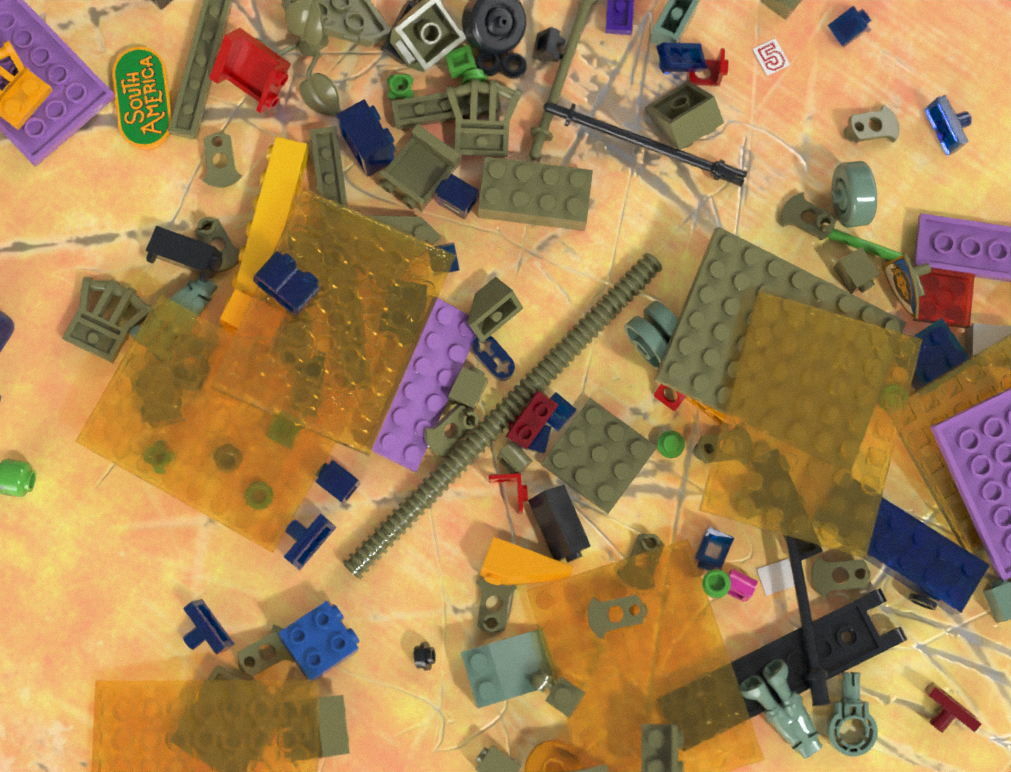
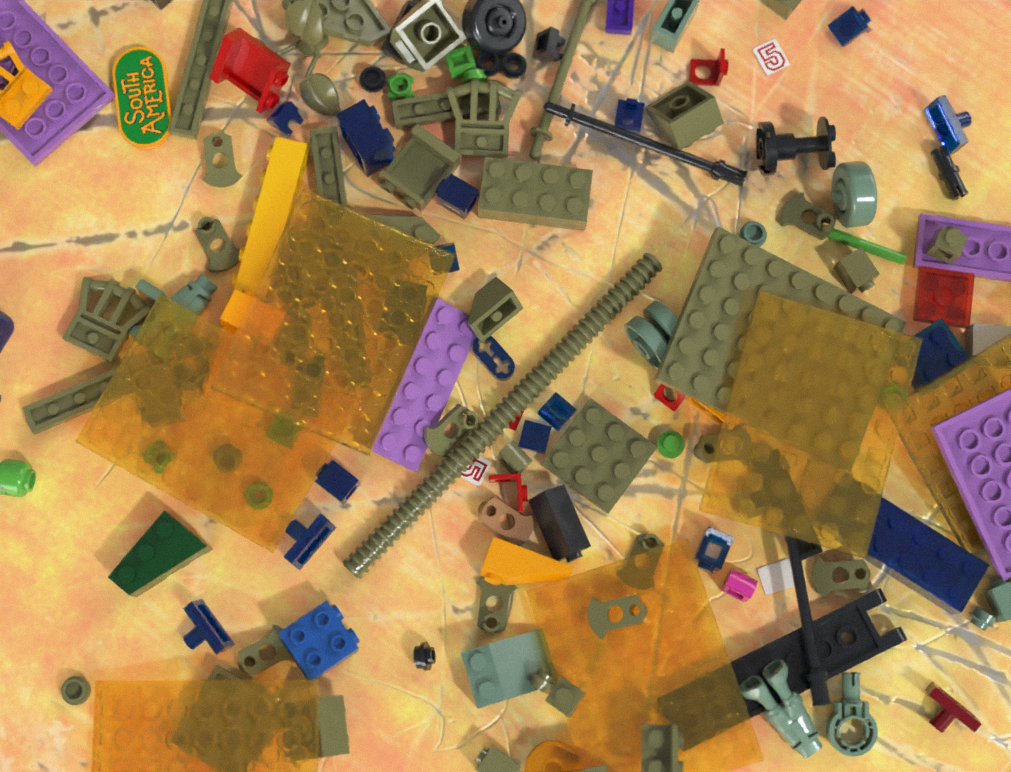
(66, 404): none -> olive plate
(76, 690): none -> olive plate
(149, 290): none -> sand green tile
(157, 555): none -> dark green wedge
(184, 253): black brick -> none
(281, 116): none -> clear blue tile
(287, 283): clear blue brick -> none
(372, 79): none -> black plate
(468, 388): olive brick -> none
(476, 472): none -> white sticker
(521, 527): none -> medium nougat piece
(532, 419): dark red hinge -> none
(629, 114): none -> clear blue tile
(681, 57): clear blue tile -> none
(716, 583): bright green plate -> none
(753, 233): none -> sand green plate
(782, 147): none -> black piece
(860, 131): piece -> none
(906, 282): shield -> none
(922, 601): black piece -> none
(948, 240): none -> olive brick
(949, 172): none -> black pin
(982, 618): none -> sand green plate

